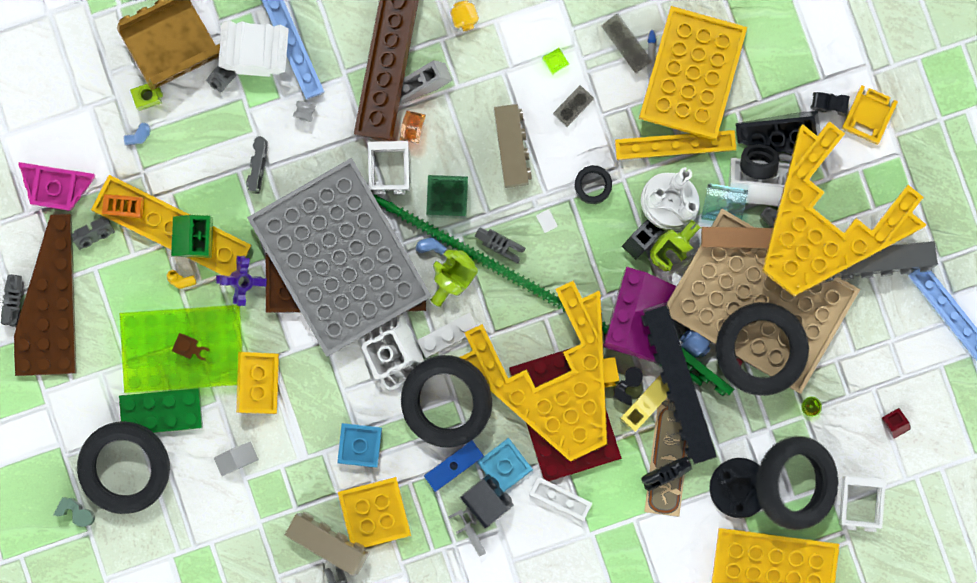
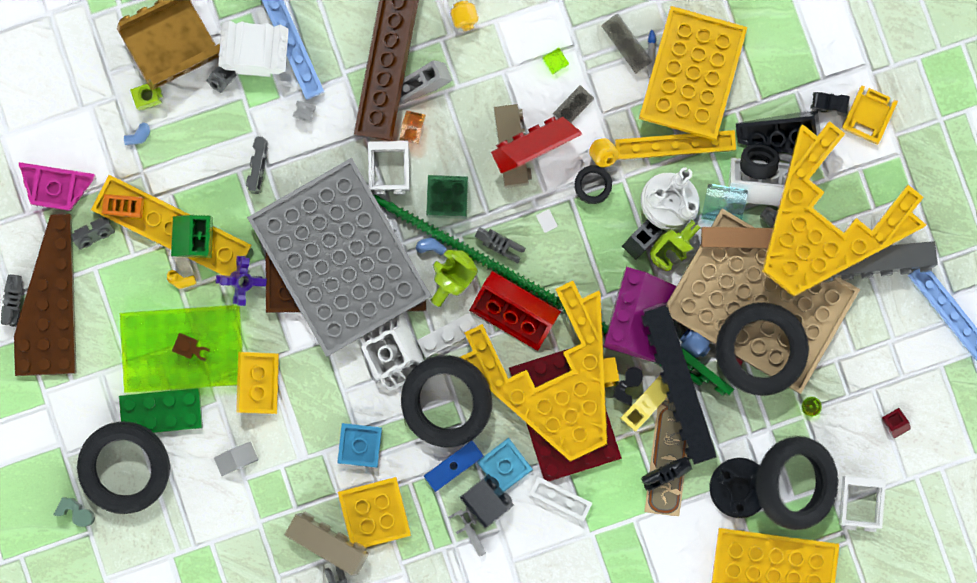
(514, 310): none -> red slope
(534, 144): none -> red slope
(603, 152): none -> yellow head

